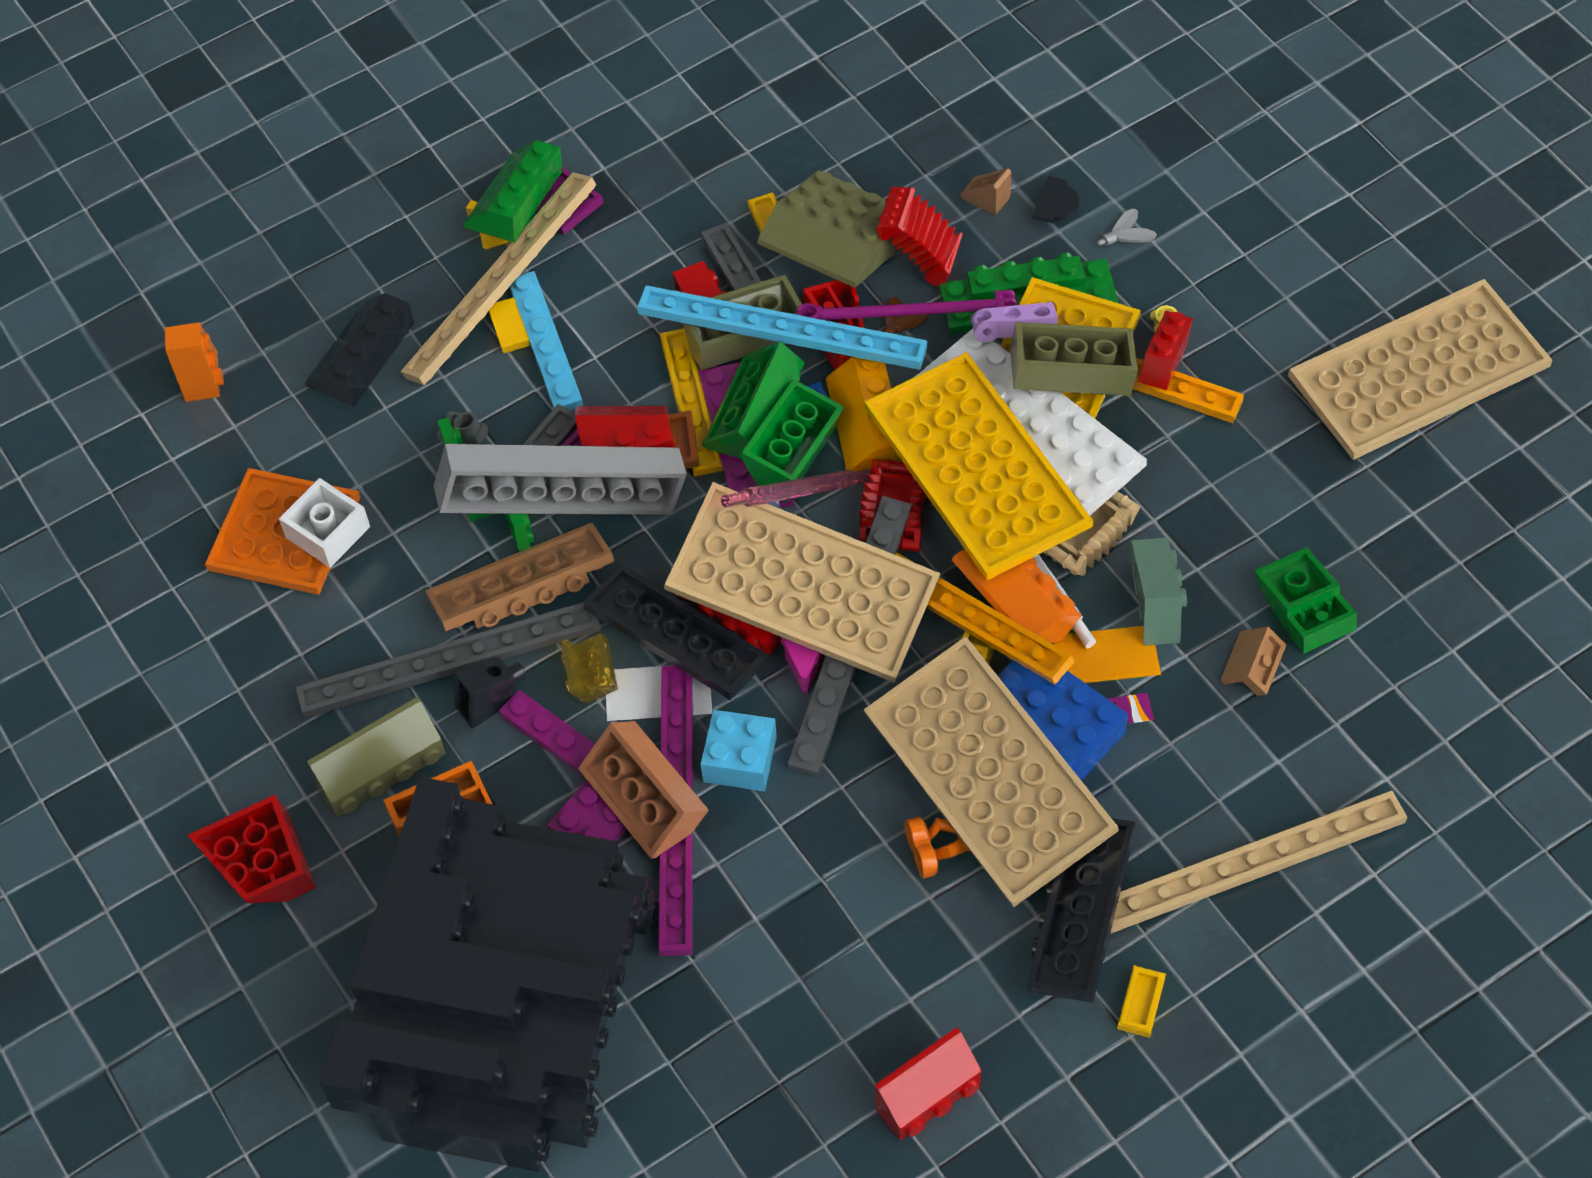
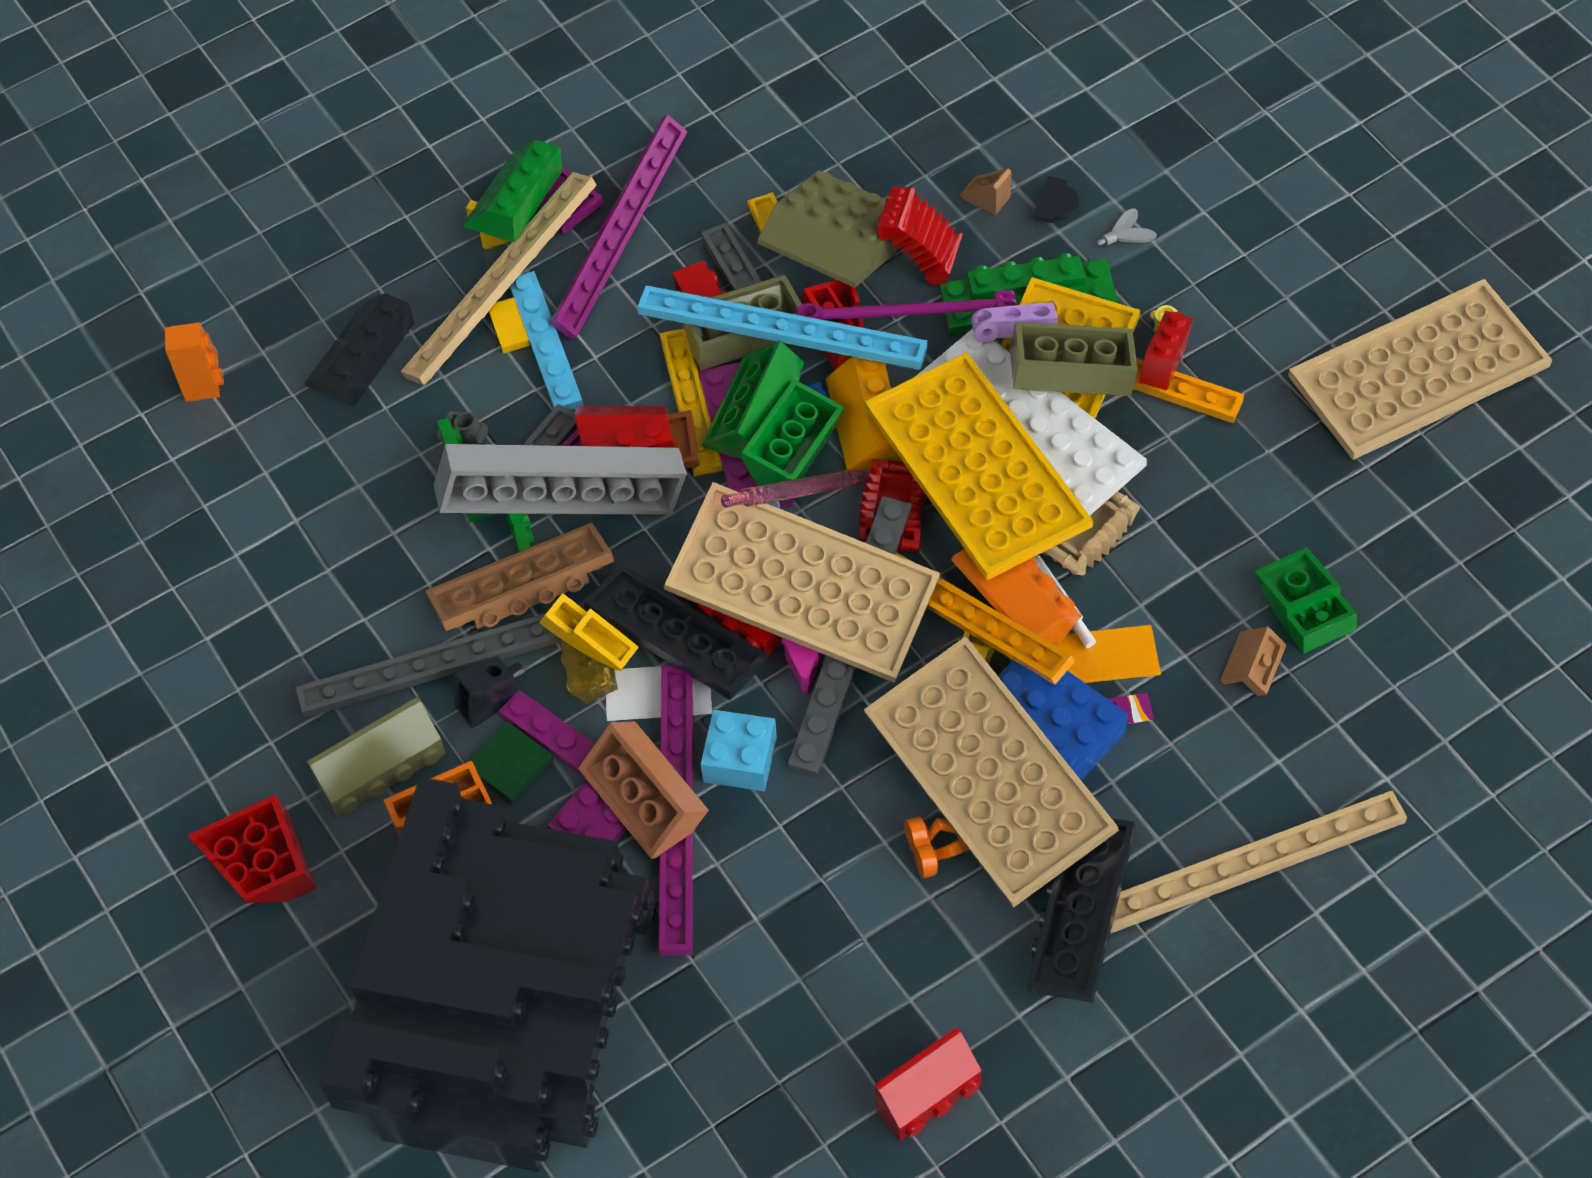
(253, 540): orange plate -> none
(324, 522): white brick -> none
(510, 761): none -> dark green tile
(588, 633): none -> yellow slope
(618, 227): none -> magenta plate
(898, 324): reddish brown piece -> none
(1141, 1001): yellow tile -> none
(1158, 590): sand green wedge -> none

